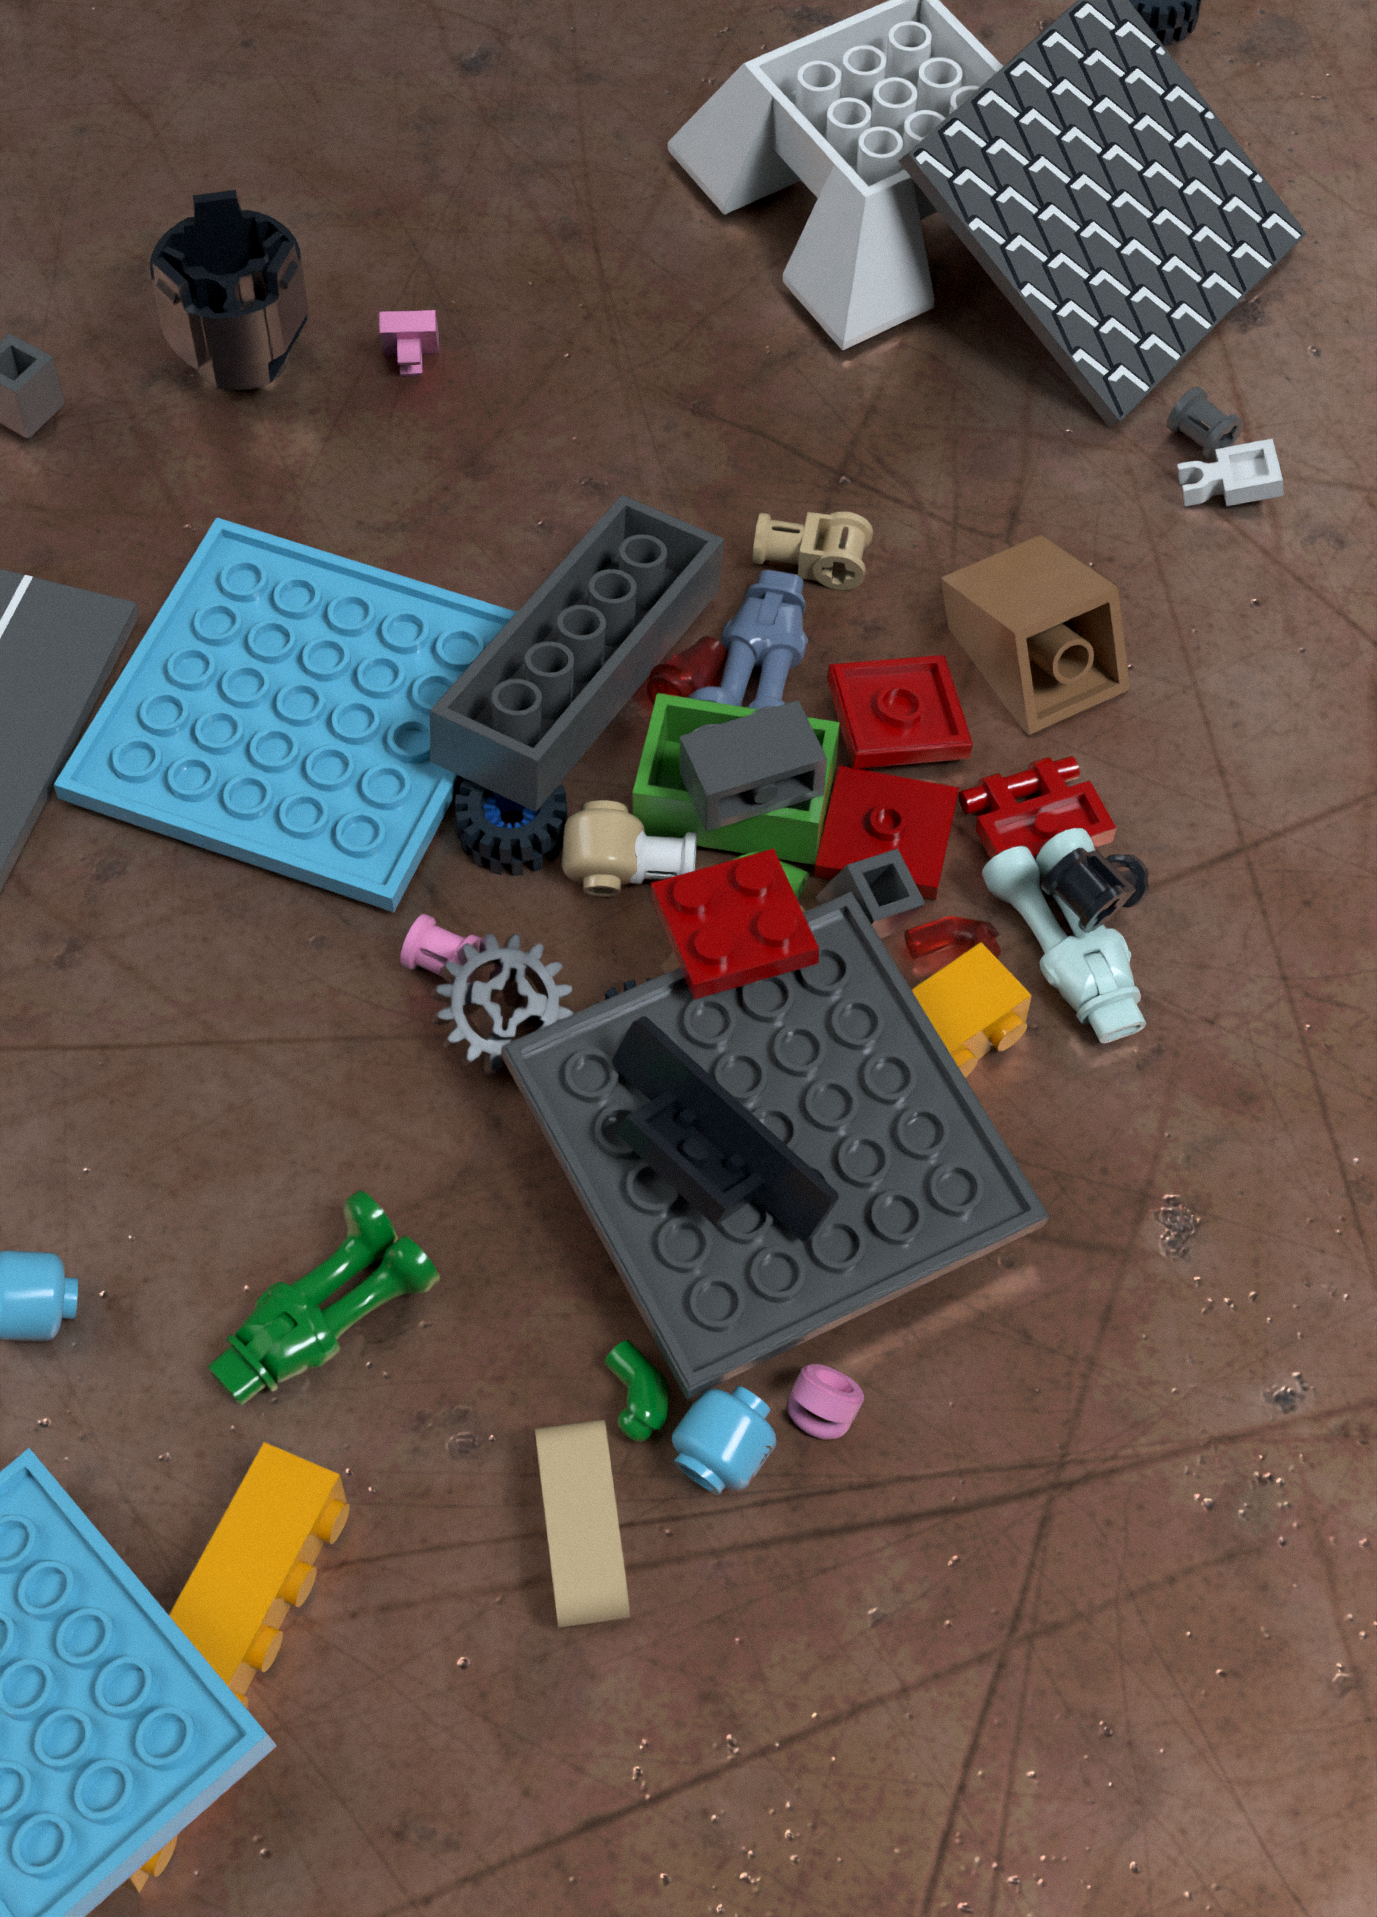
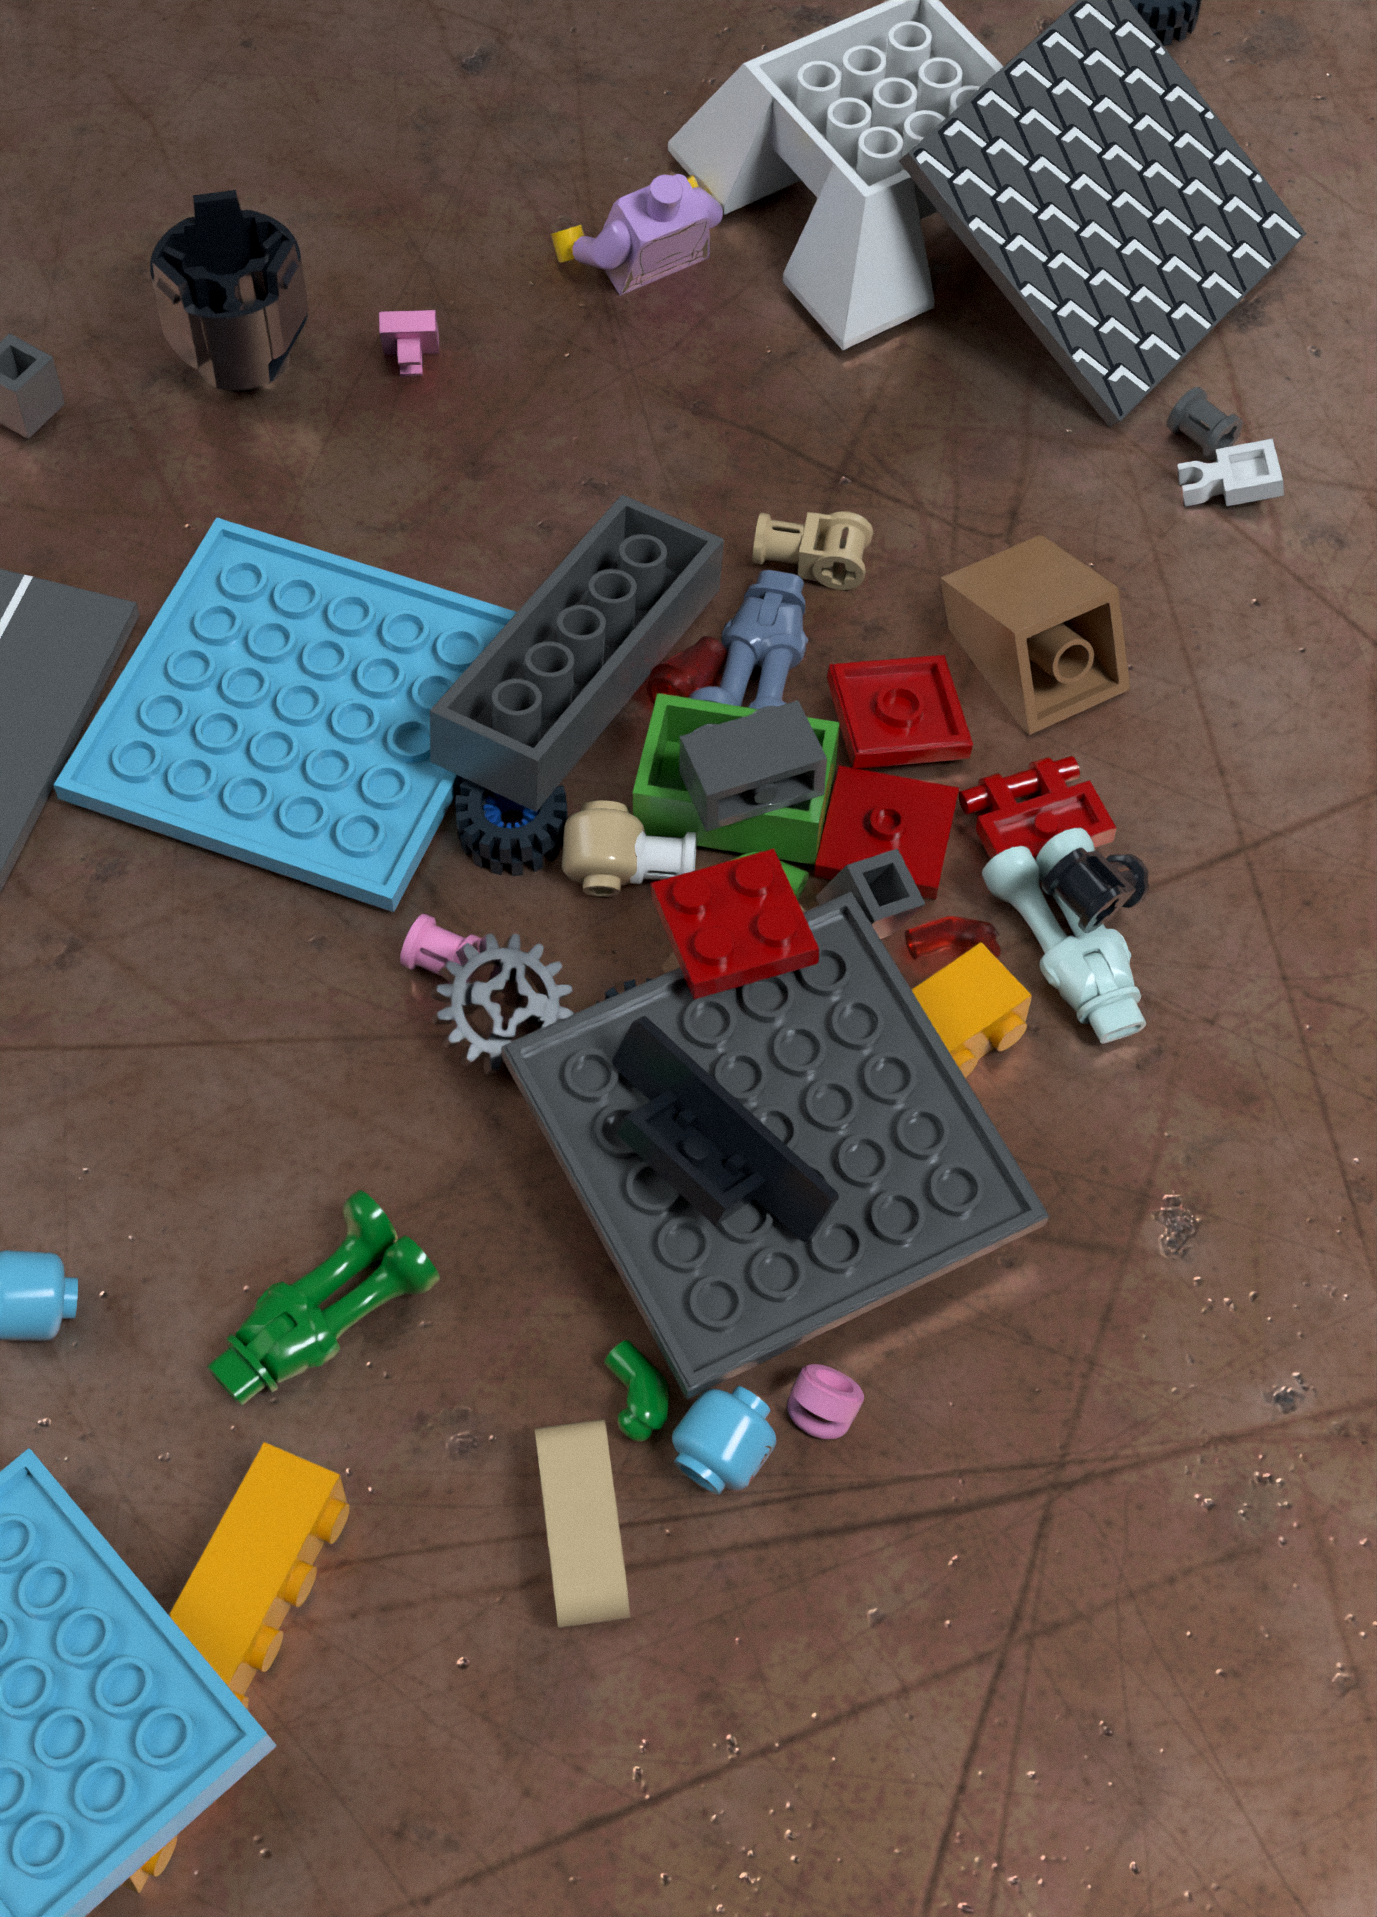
(647, 233): none -> lavender torso

